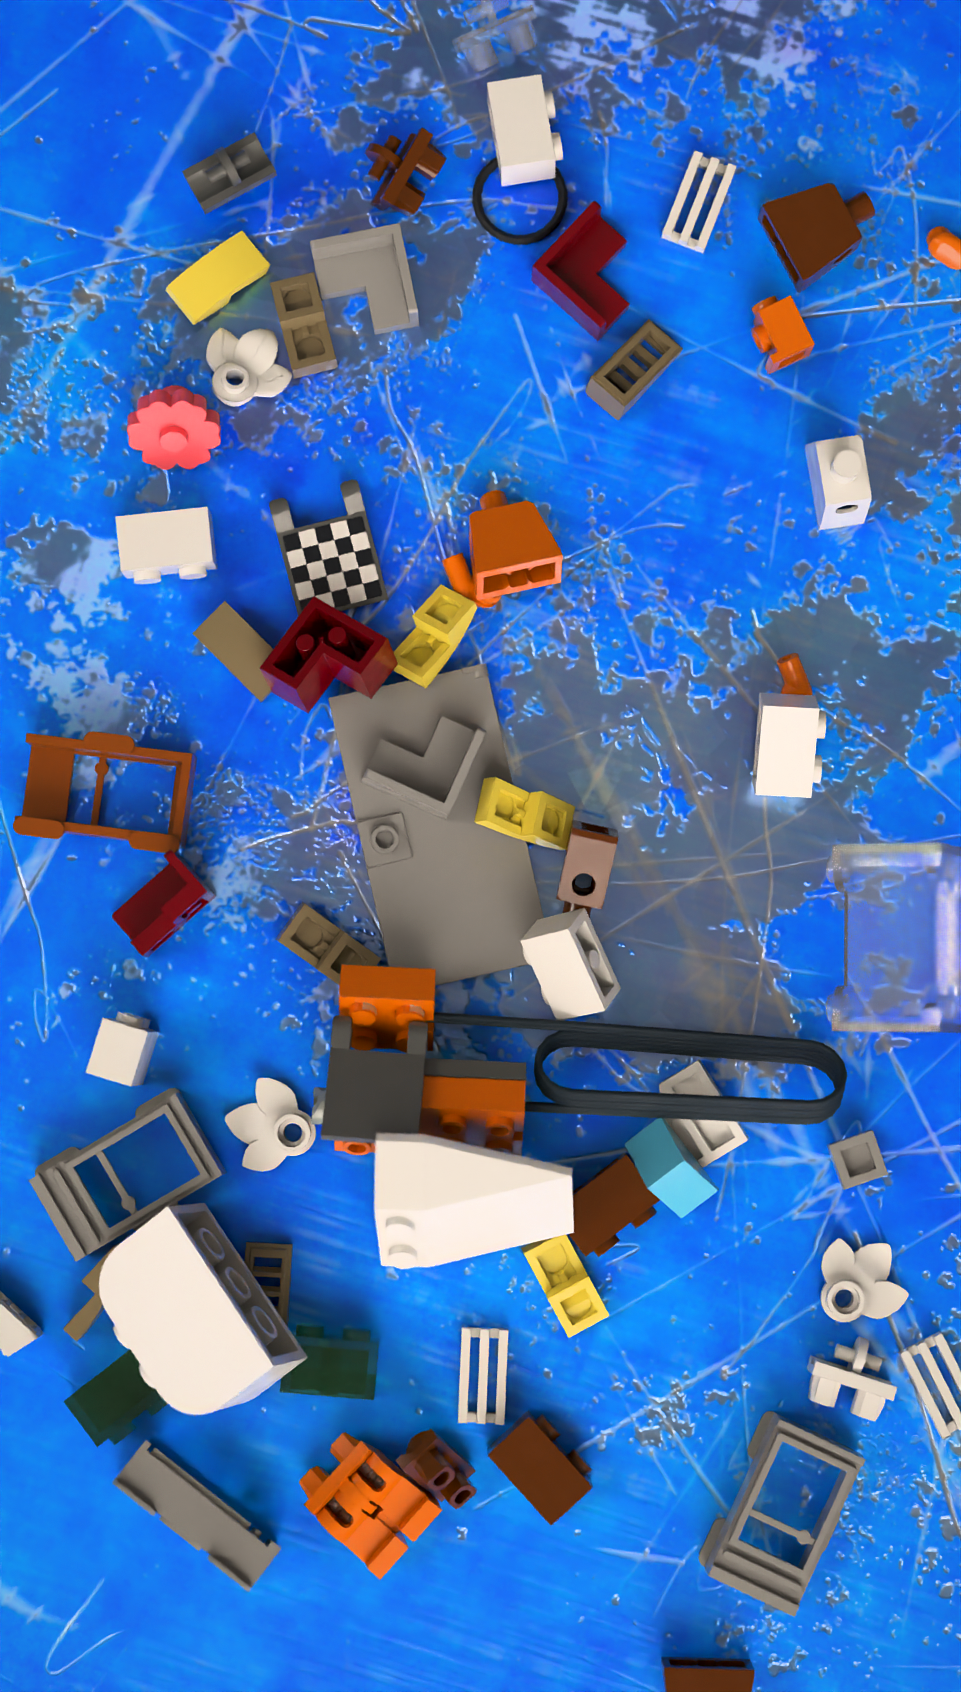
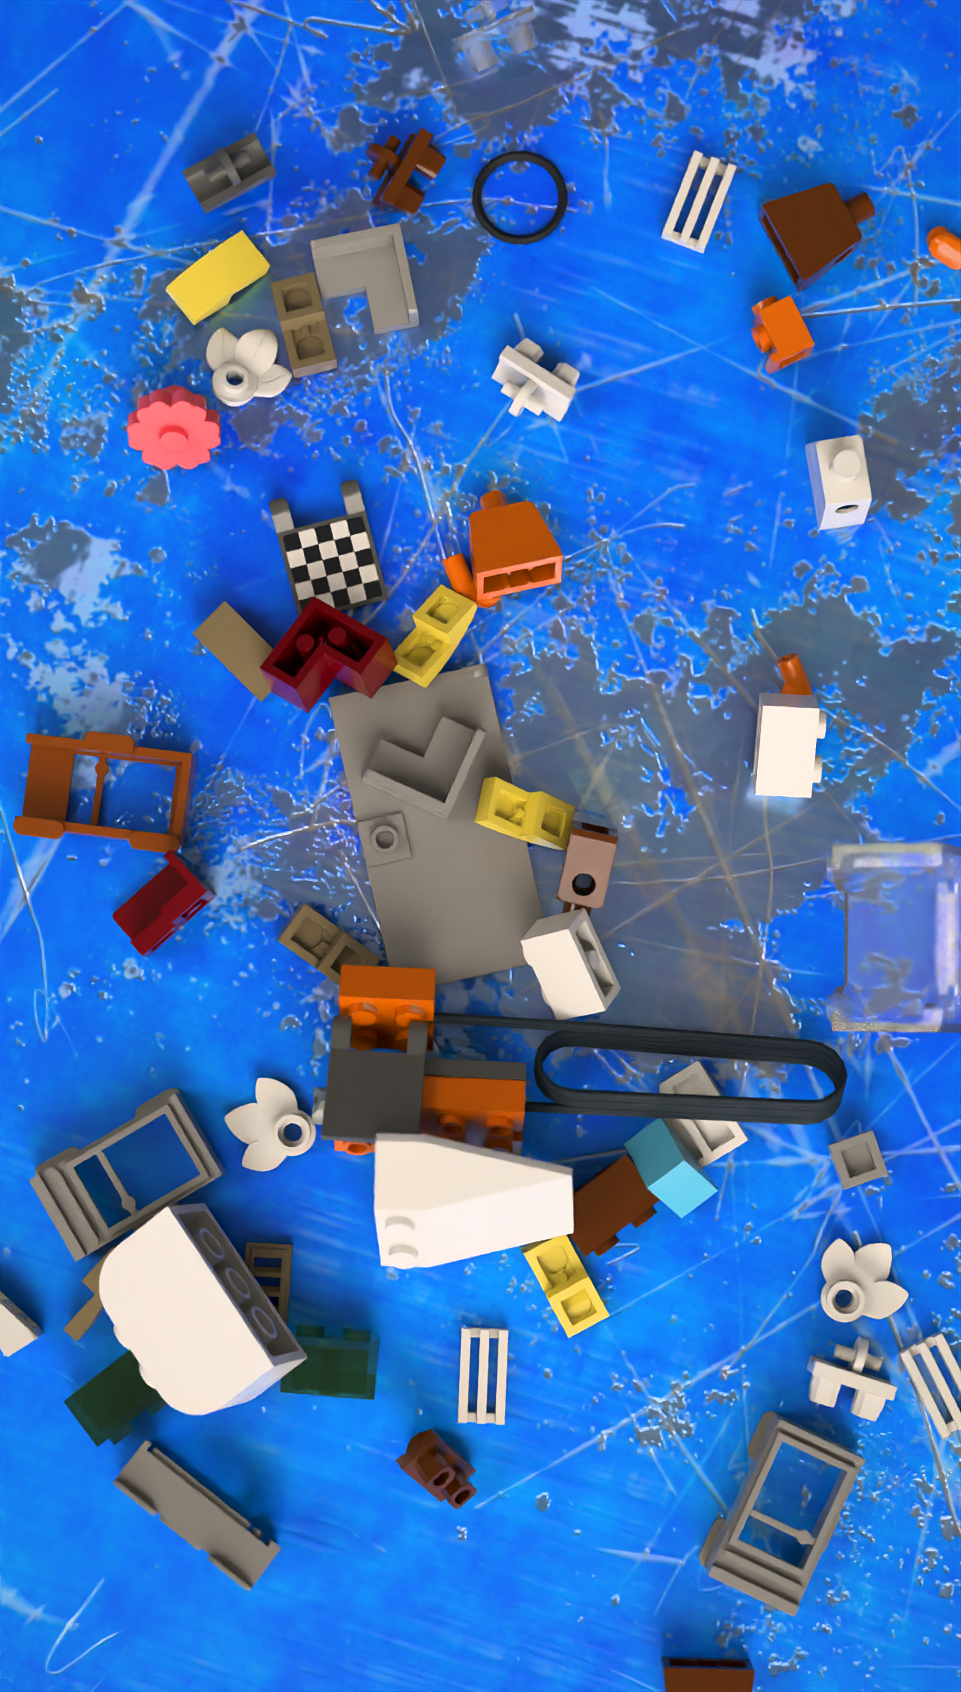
(123, 1049): white brick -> none
(166, 544): white brick -> none
(369, 1503): orange hips -> none
(522, 129): white brick -> none
(531, 384): none -> white hips
(540, 1466): reddish brown brick -> none
(571, 272): dark red panel -> none
(616, 393): dark tan slope -> none

